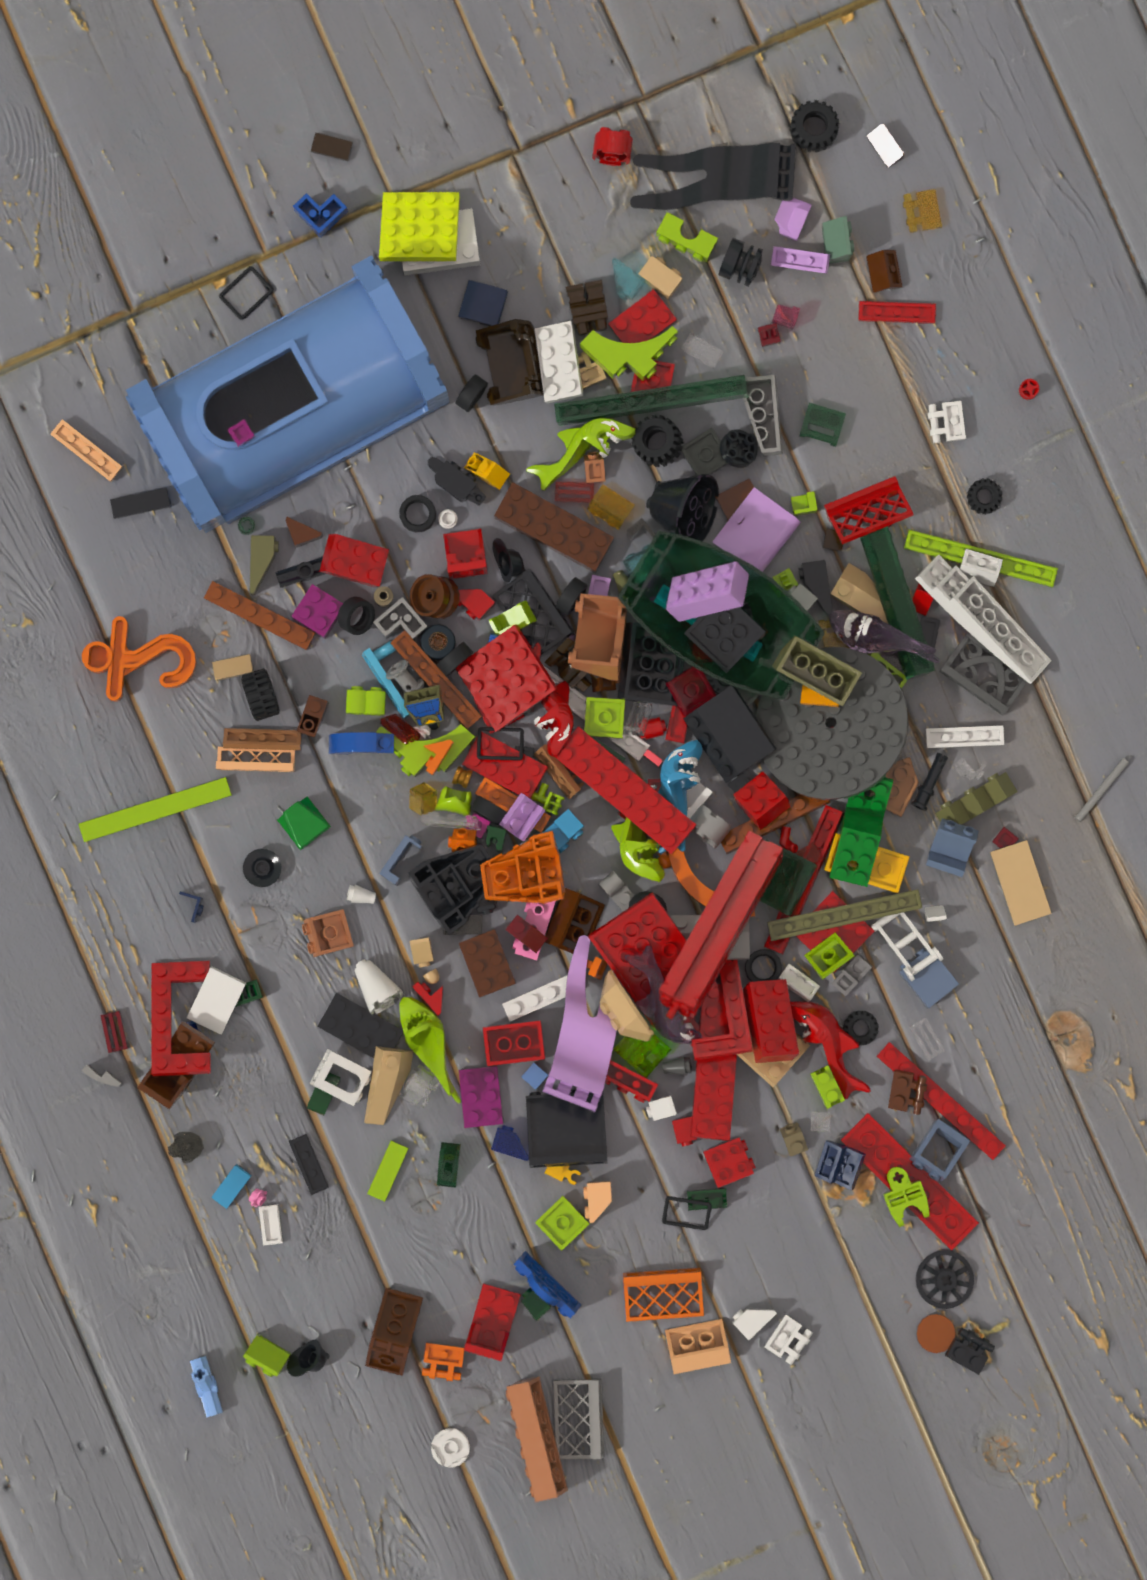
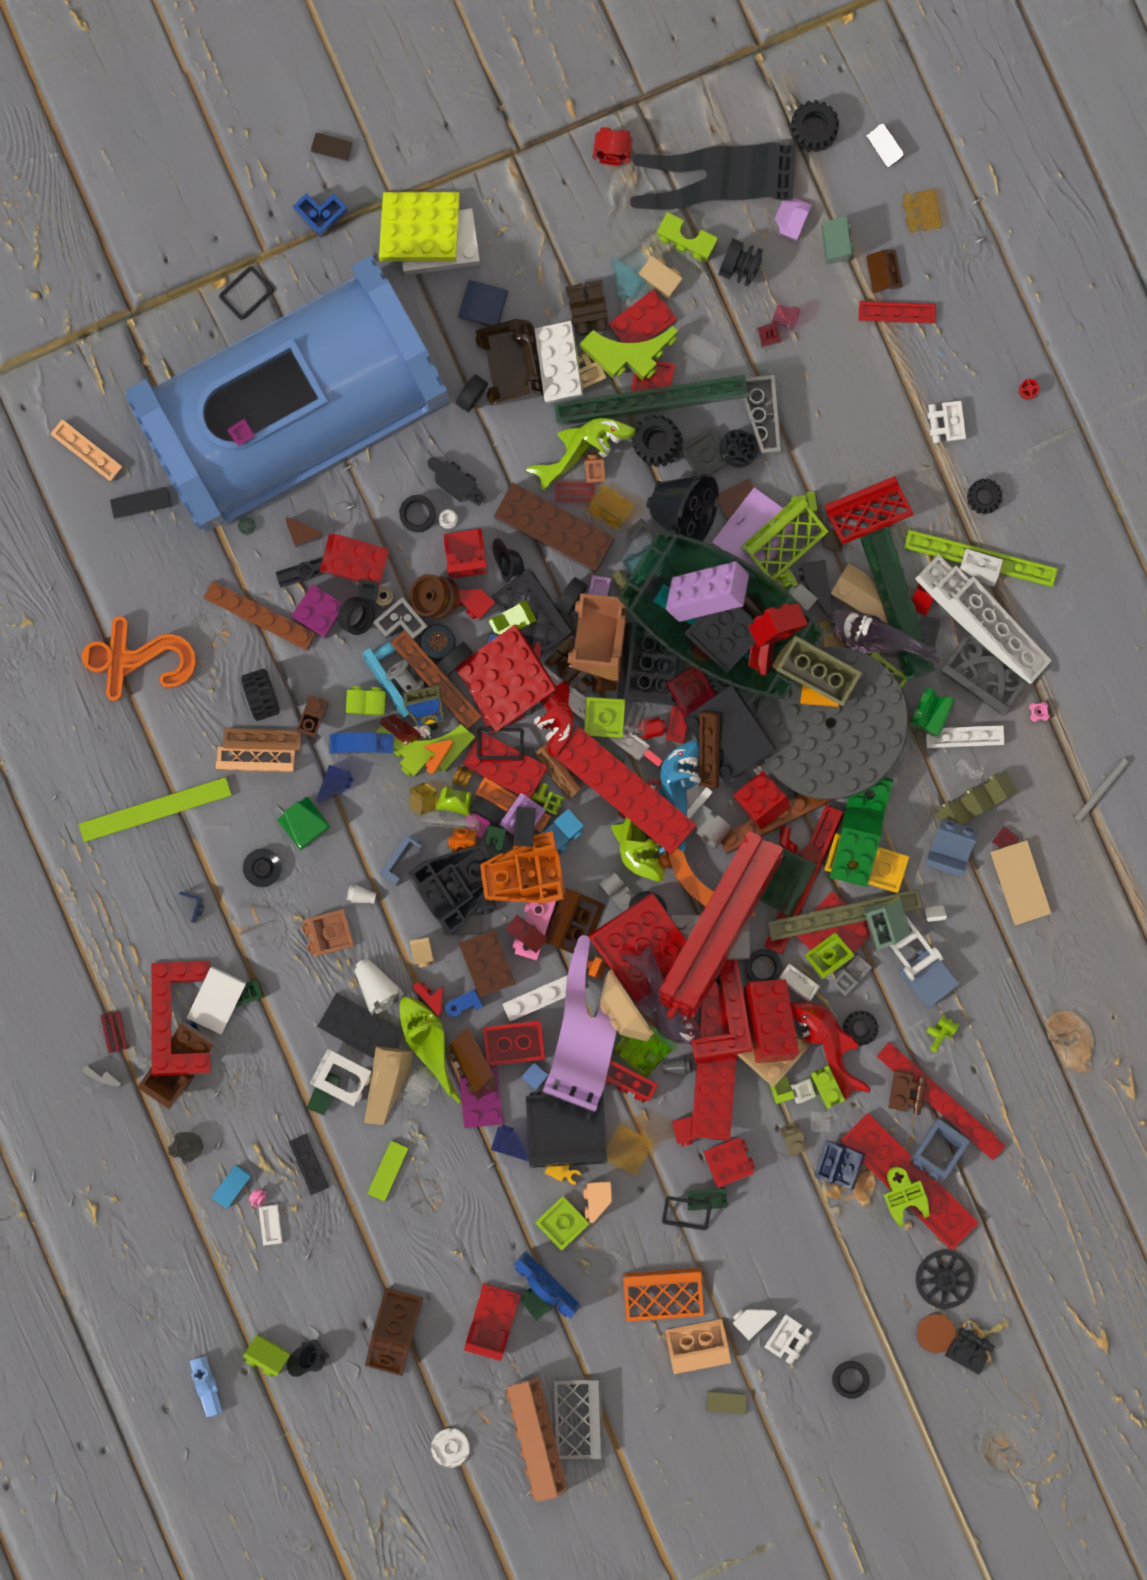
(232, 667): tan slope -> none
(262, 556): olive slope -> none
(334, 783): none -> clear blue slope
(367, 591): none -> black plate
(432, 977): tan hinge -> none
(443, 1355): orange plate -> none
(448, 1164): clear green slope -> none
(456, 1006): none -> blue leg
(472, 1064): none -> reddish brown slope
(487, 470): yellow slope -> none
(524, 826): none -> black tile
(628, 1149): none -> clear yellow bracket
(661, 1108): white slope -> none
(709, 748): none -> reddish brown tile
(726, 1402): none -> olive tile
(753, 605): none -> dark brown tile
(762, 658): none -> red slope
(777, 524): none -> lime fence
(777, 624): none -> red brick
(782, 1091): none -> lime panel
(800, 259): lavender plate -> none
(803, 1090): none -> white plate
(824, 418): clear green plate -> none
(865, 1379): none -> black tyre
(887, 922): none -> sand green slope
(903, 786): medium nougat tile -> none
(926, 790): black pin -> none
(932, 713): none -> green piece
(942, 1029): none -> lime arm
(1035, 715): none -> bright pink plate

